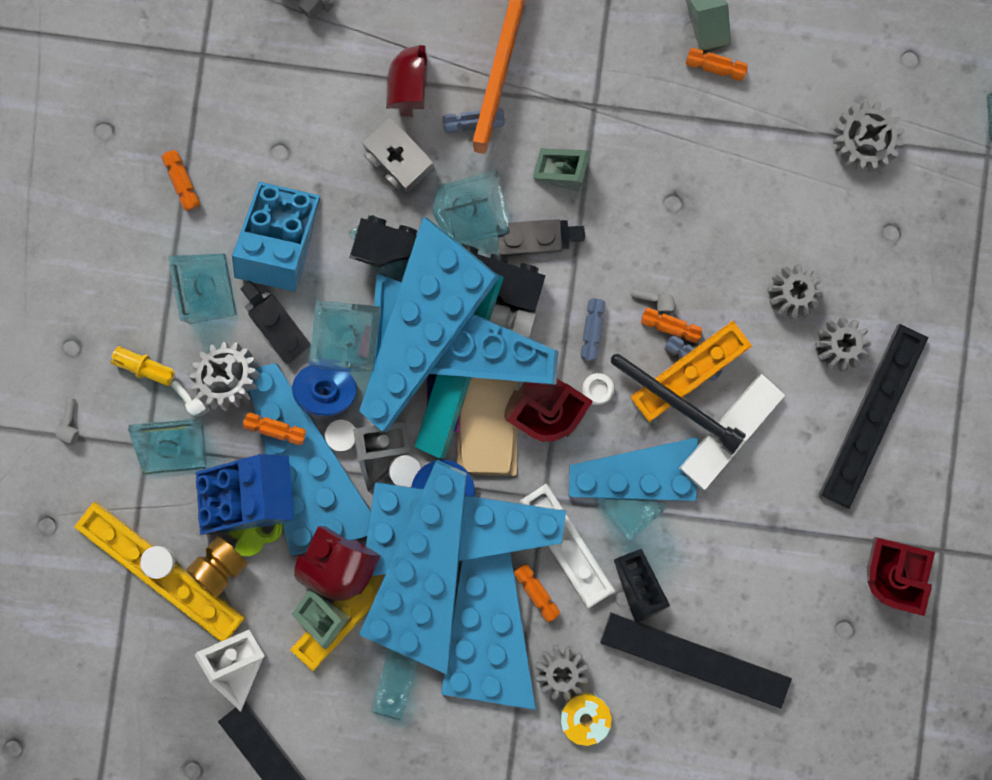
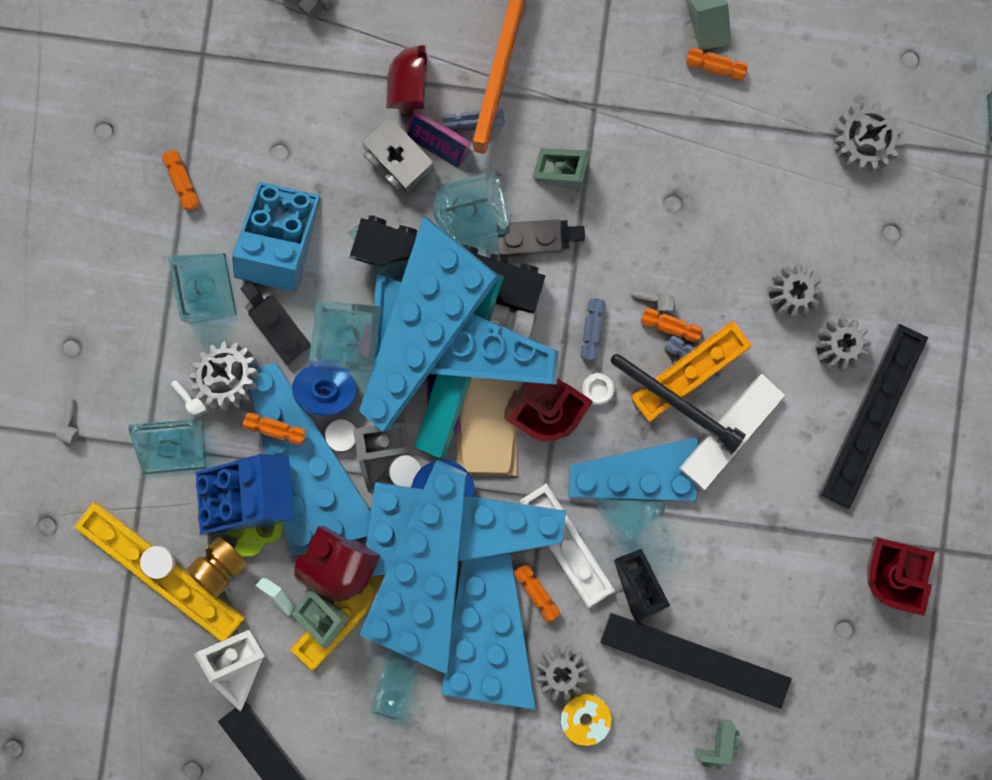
(142, 366): yellow axle -> none
(276, 596): none -> light aqua tile
(438, 139): none -> slope
(726, 741): none -> sand green bracket

